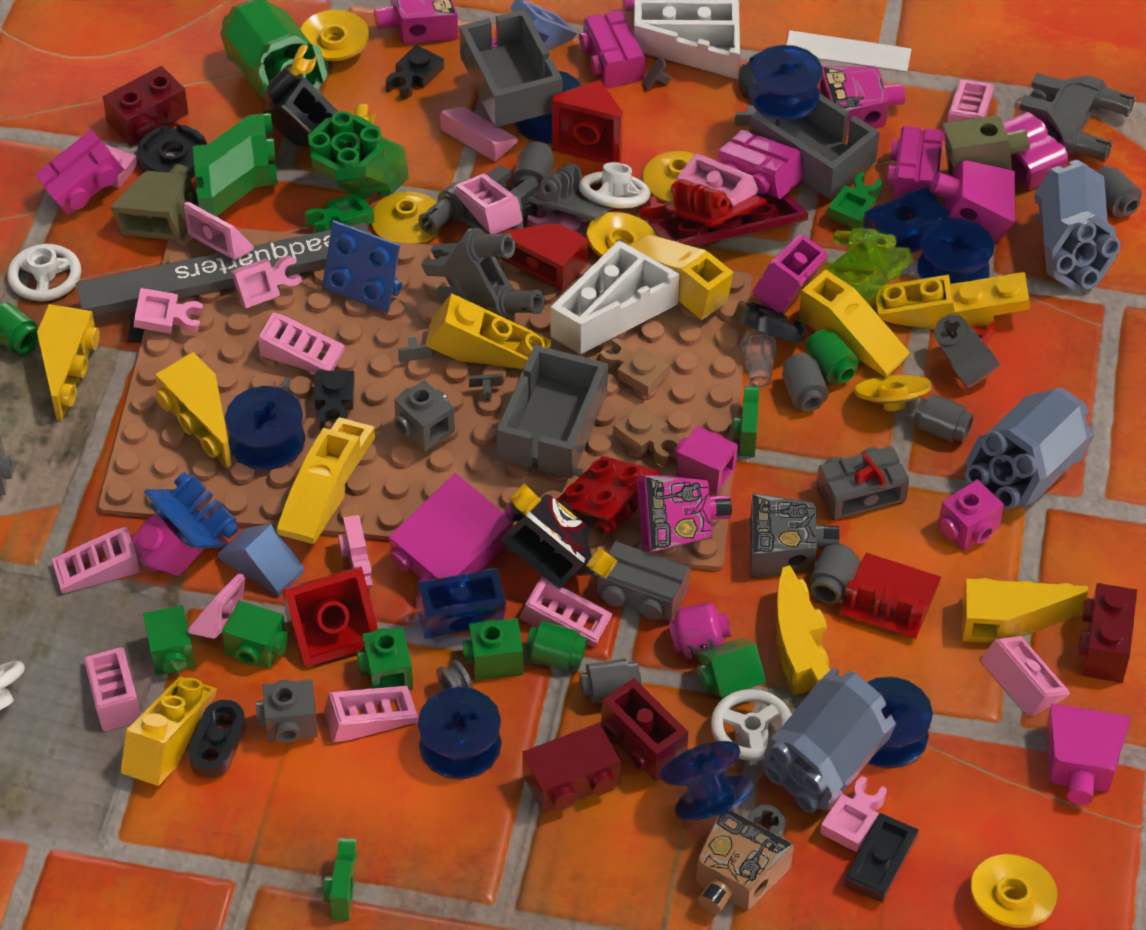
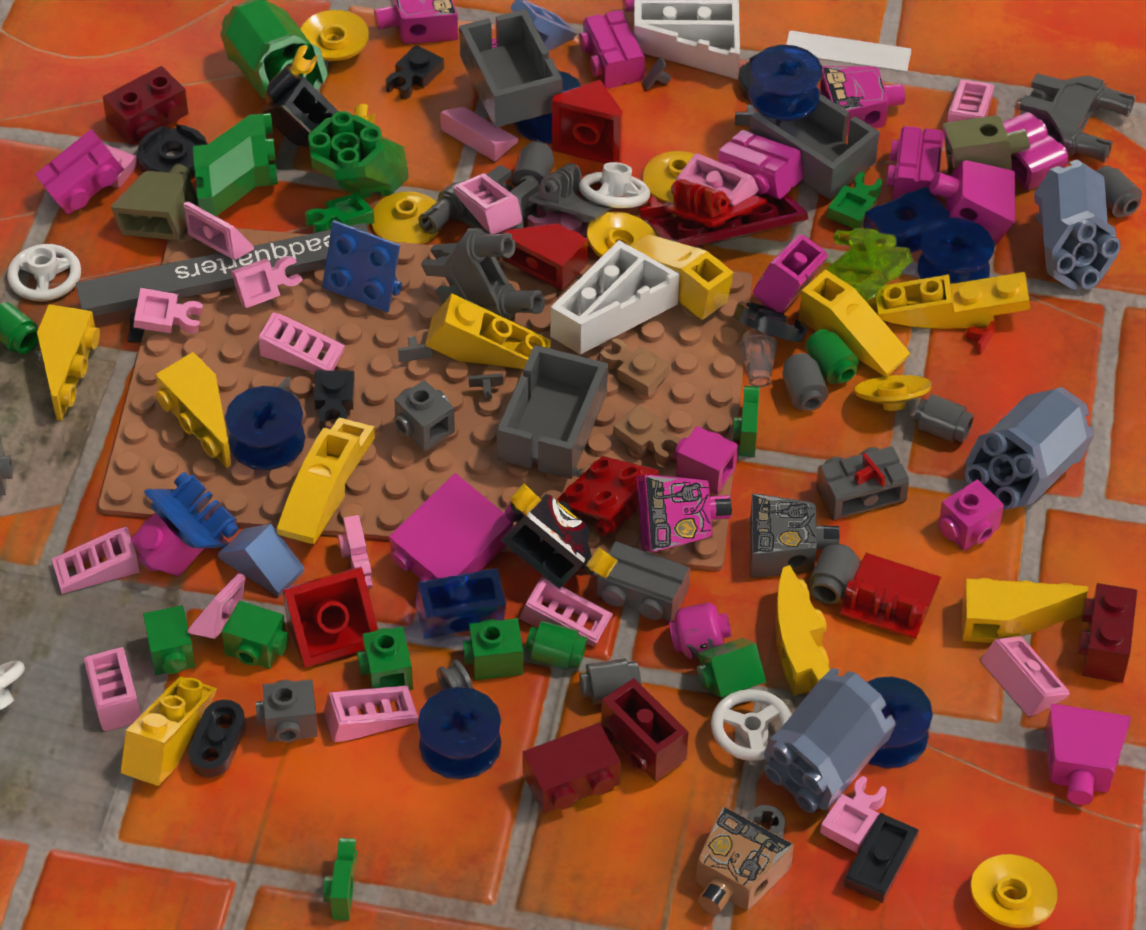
(706, 778): clear blue piece -> none
(965, 349): dark grey piece -> none

